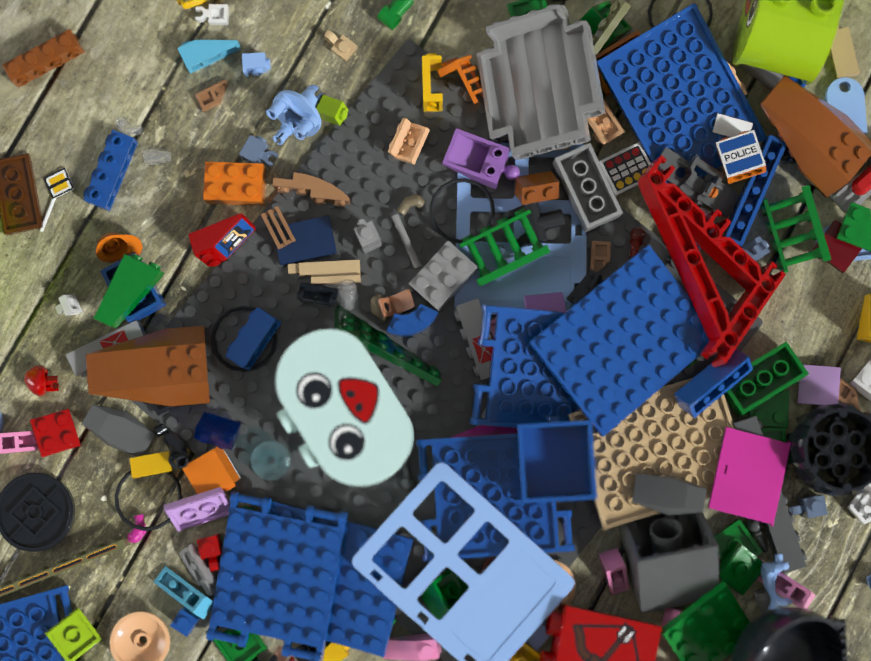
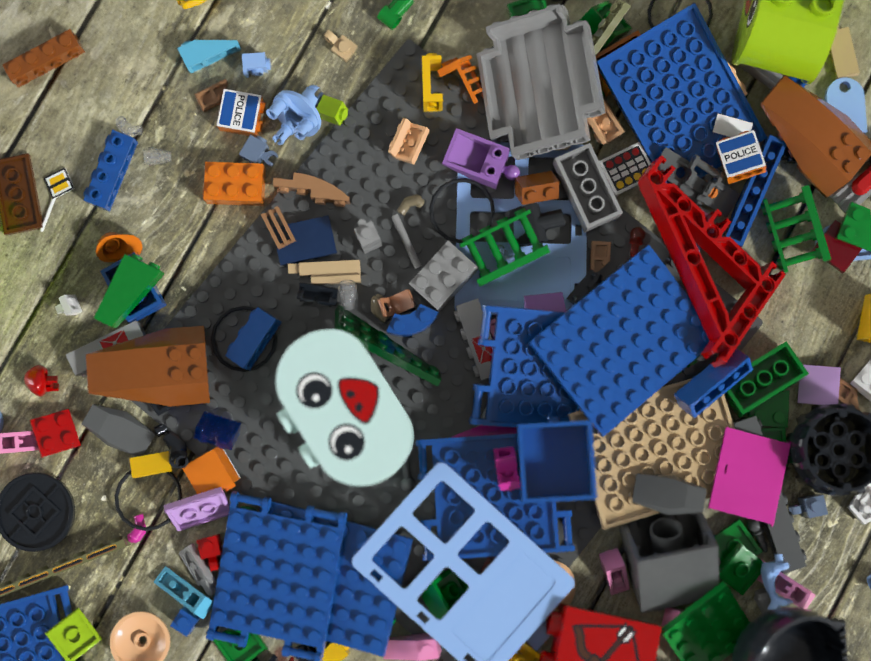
(216, 14): white plate -> none
(220, 239): red slope -> none
(241, 113): none -> piece
(260, 463): clear light blue dish -> none
(506, 469): none -> dark pink brick
(756, 248): sand blue brick -> none

